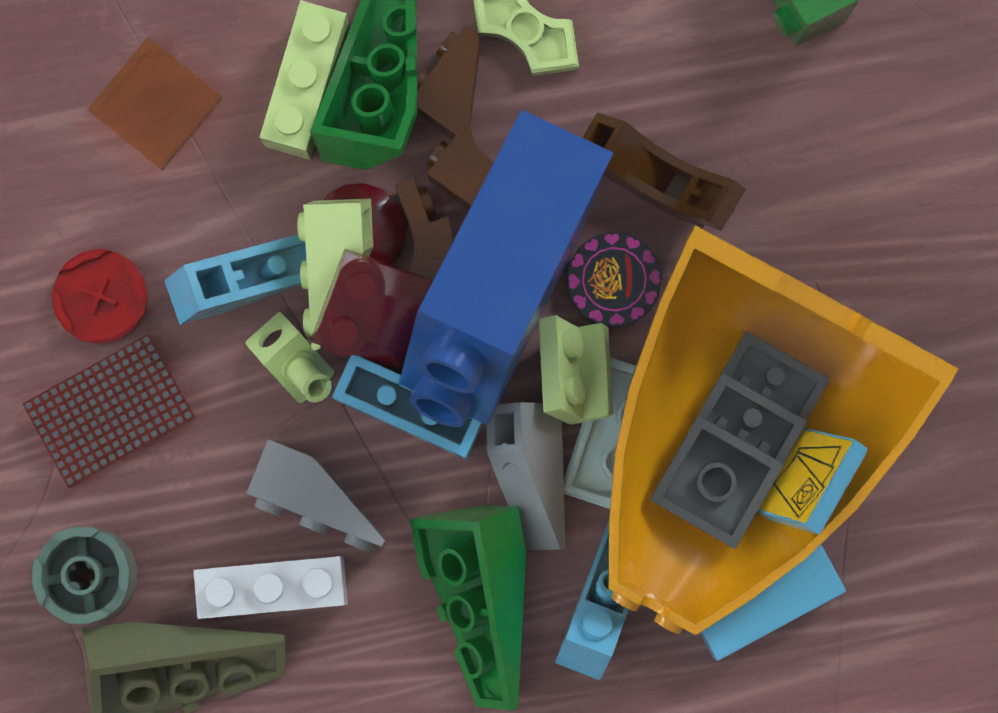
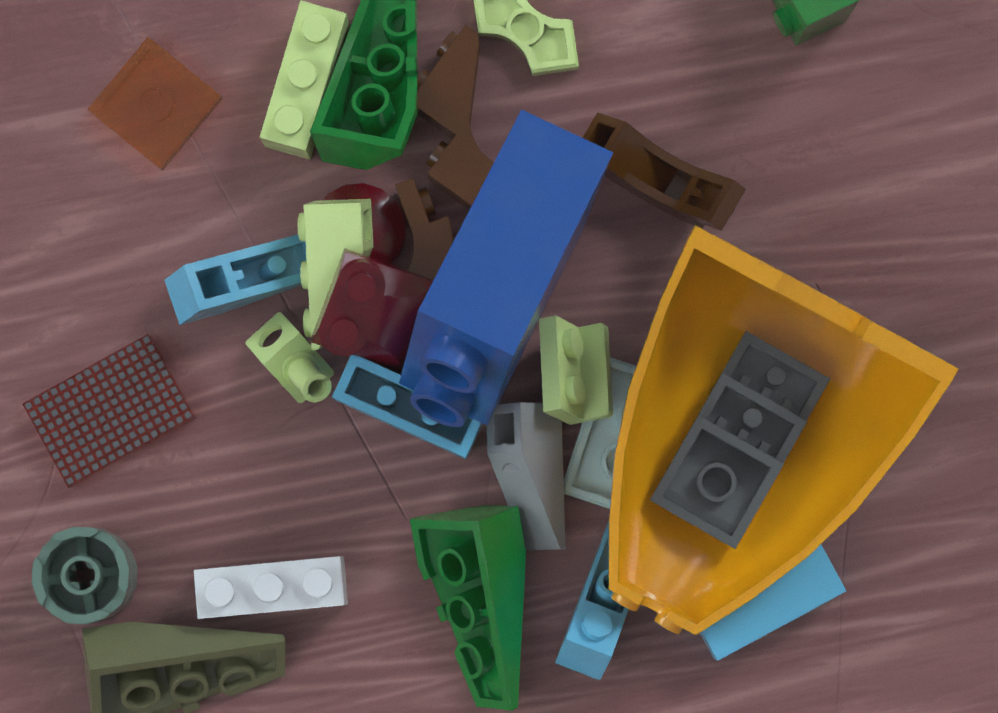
(100, 296): red tile -> none
(305, 487): light grey slope -> none
(614, 279): black tile -> none
(812, 480): tile -> none

